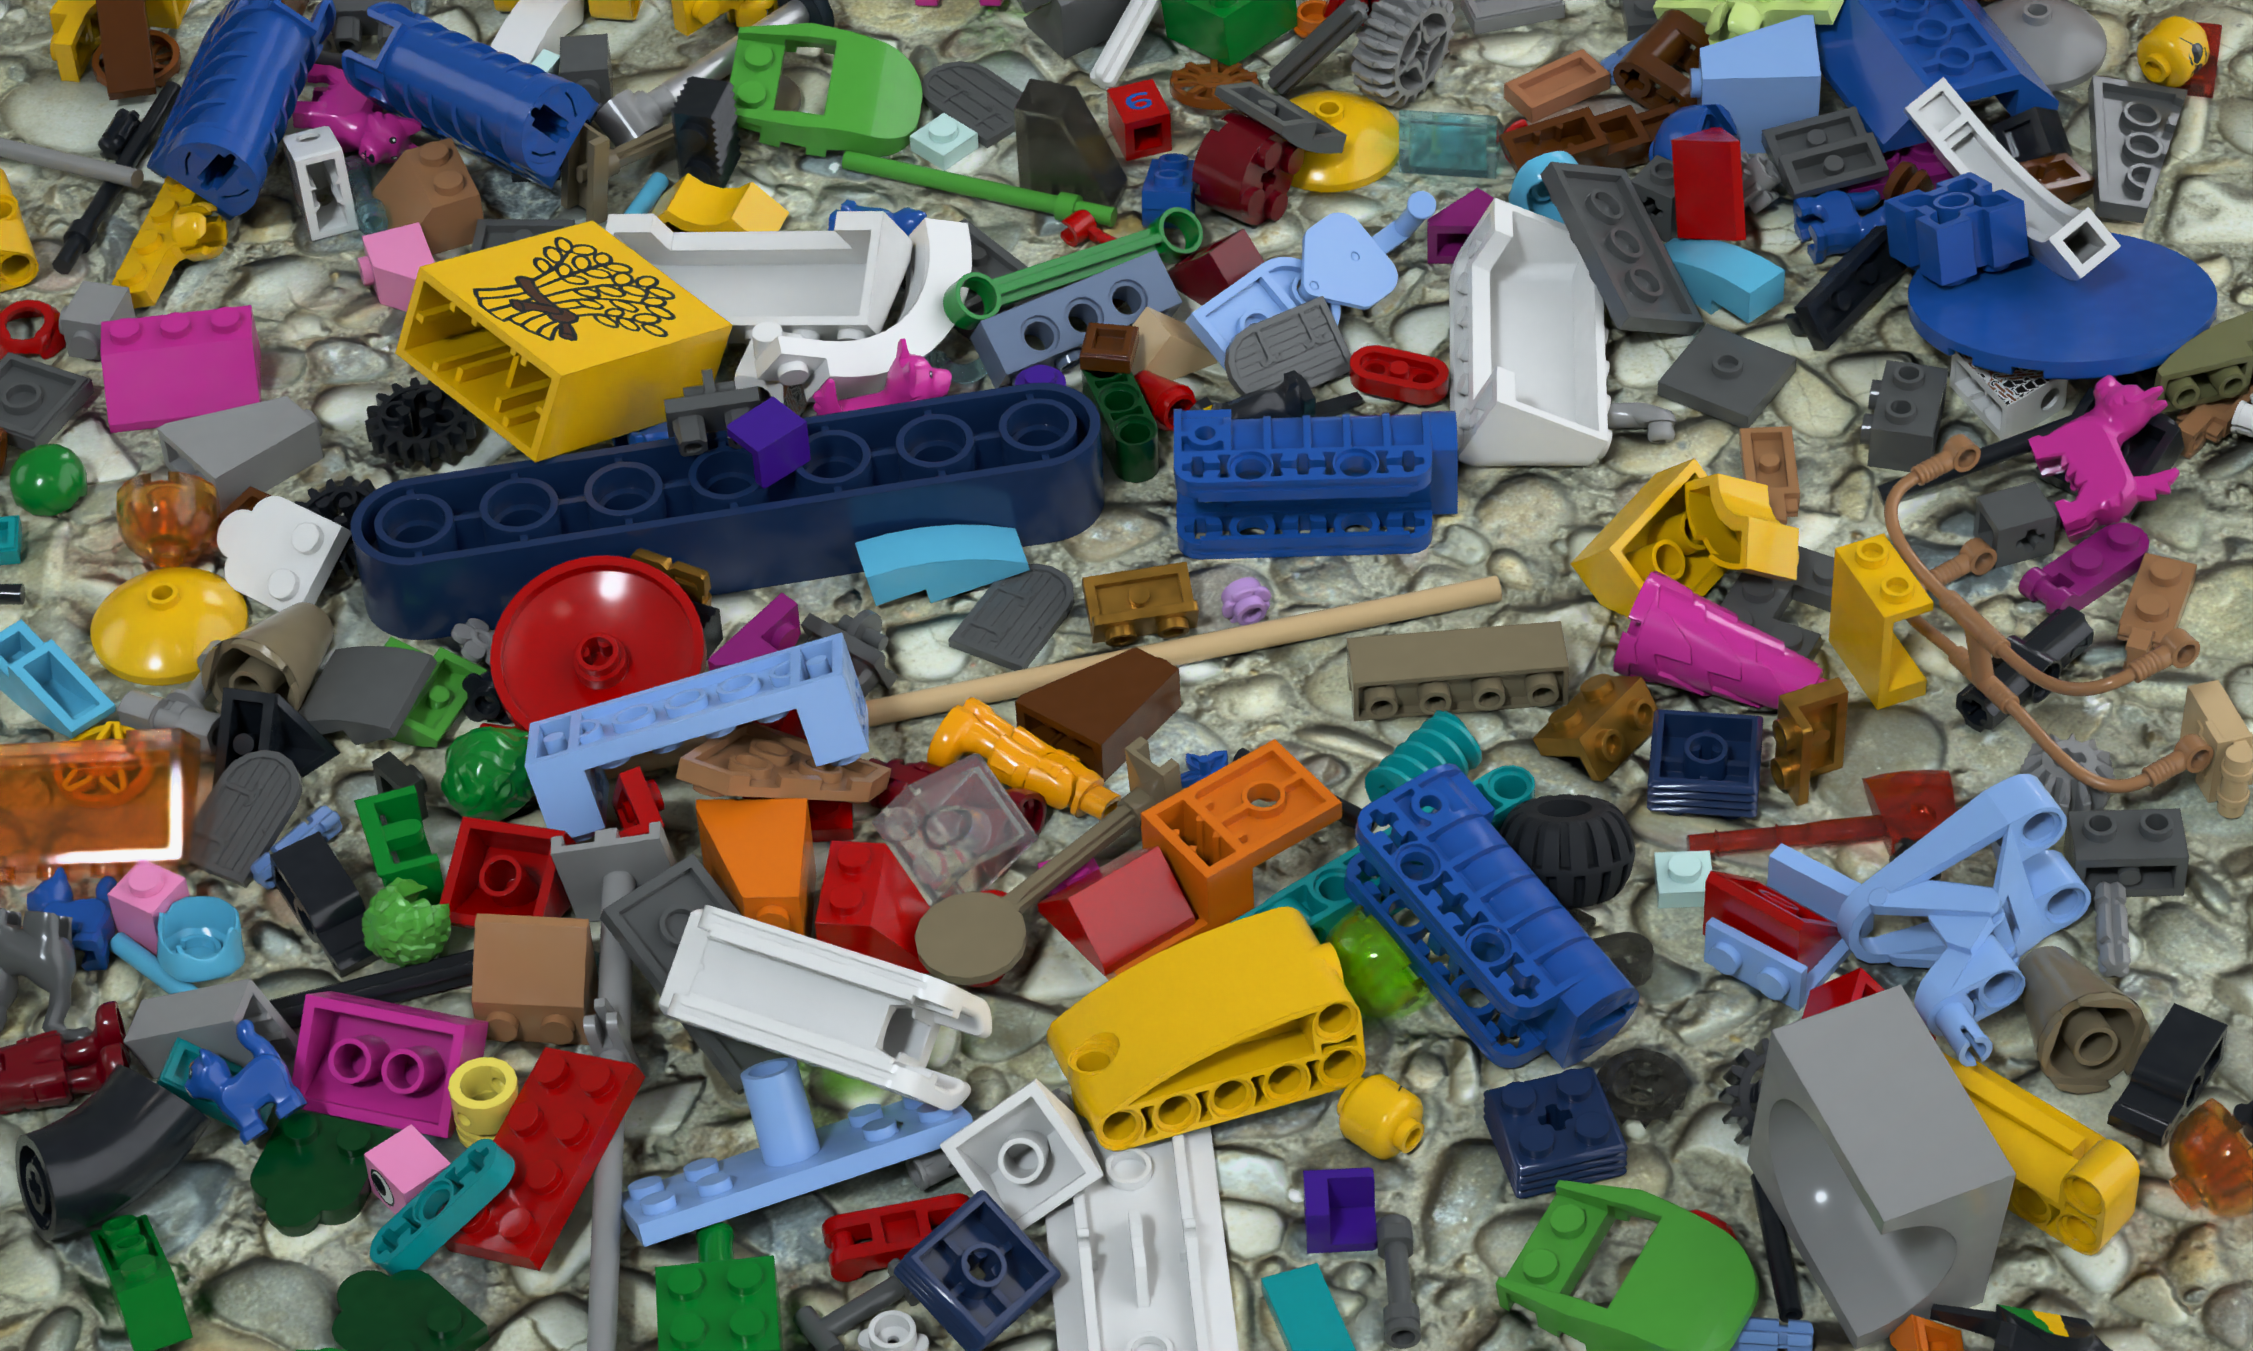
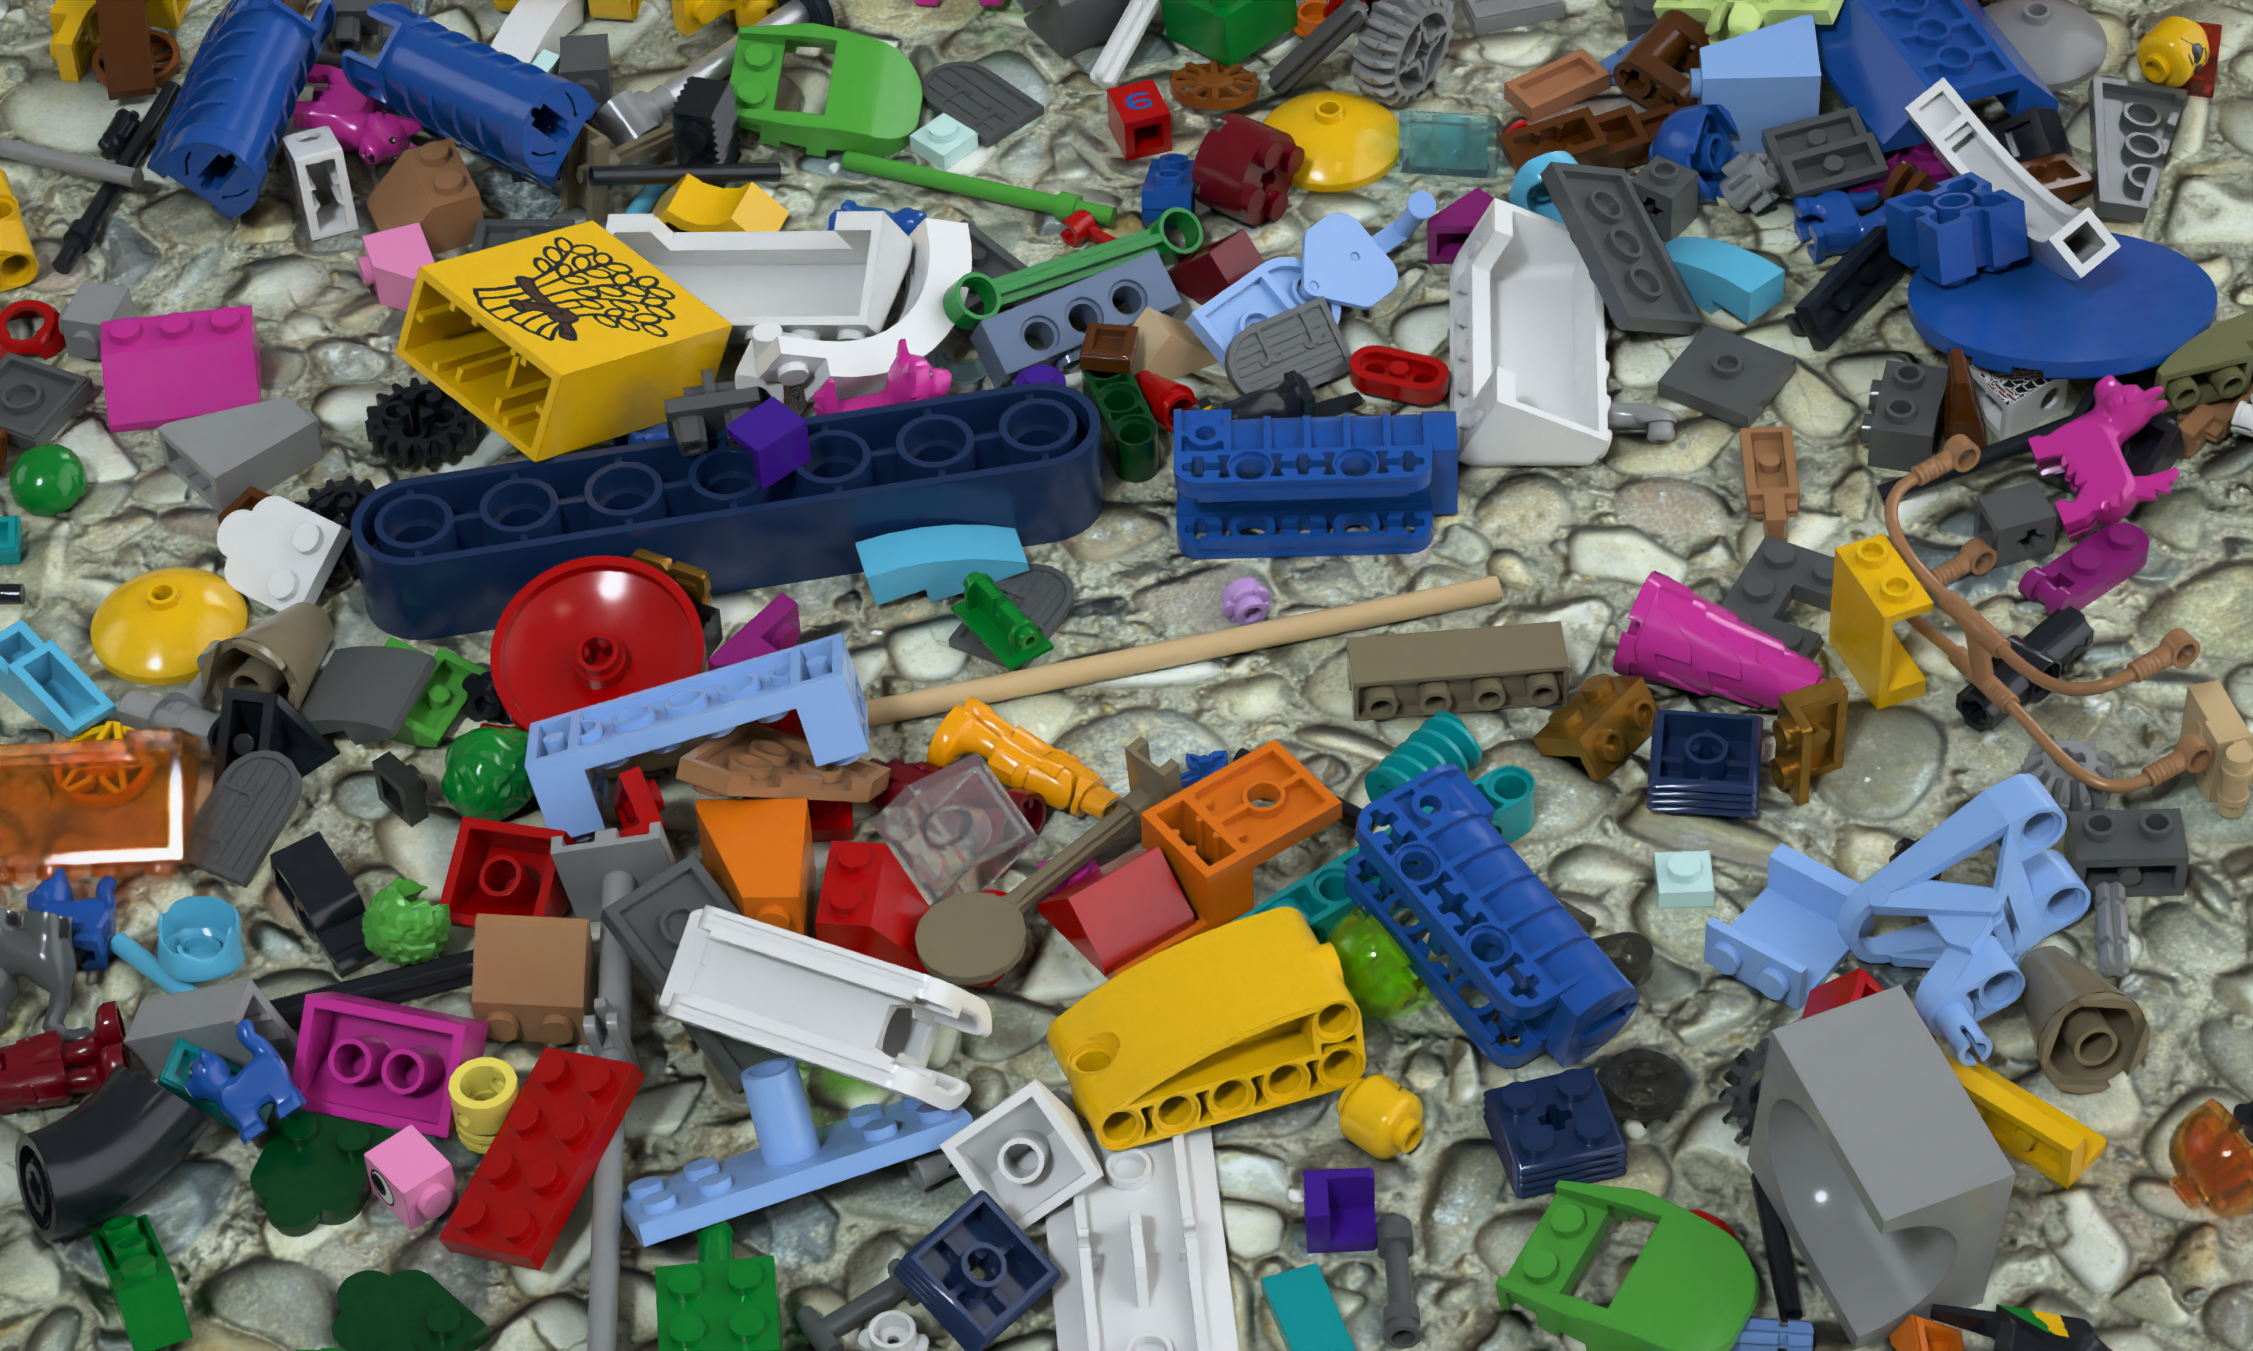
(140, 899): bright pink brick -> none
(167, 518): clear orange cylinder -> none
(169, 234): yellow plate -> none
(320, 820): medium blue axle -> none
(369, 211): clear light blue bar -> none
(399, 842): green window -> none
(466, 1186): teal beam -> none
(475, 638): light grey plant -> none
(673, 173): none -> black bar
(863, 642): dark grey hips -> none
(892, 1231): red plate -> none
(999, 623): none -> green hinge
(1064, 146): clear smoke slope -> none
(1103, 708): reddish brown slope -> none
(1140, 604): pearl gold bracket -> none
(1282, 117): dark grey slope -> none
(1573, 846): black wheel -> none
(1646, 538): yellow slope -> none
(1708, 186): red slope -> none
(1740, 527): yellow brick -> none
(1769, 917): red slope -> none
(1900, 804): clear red piece -> none
(1961, 405): none -> reddish brown slope
(2064, 1196): yellow beam -> none
(2155, 603): medium nougat hinge -> none
(2169, 1074): black piece -> none

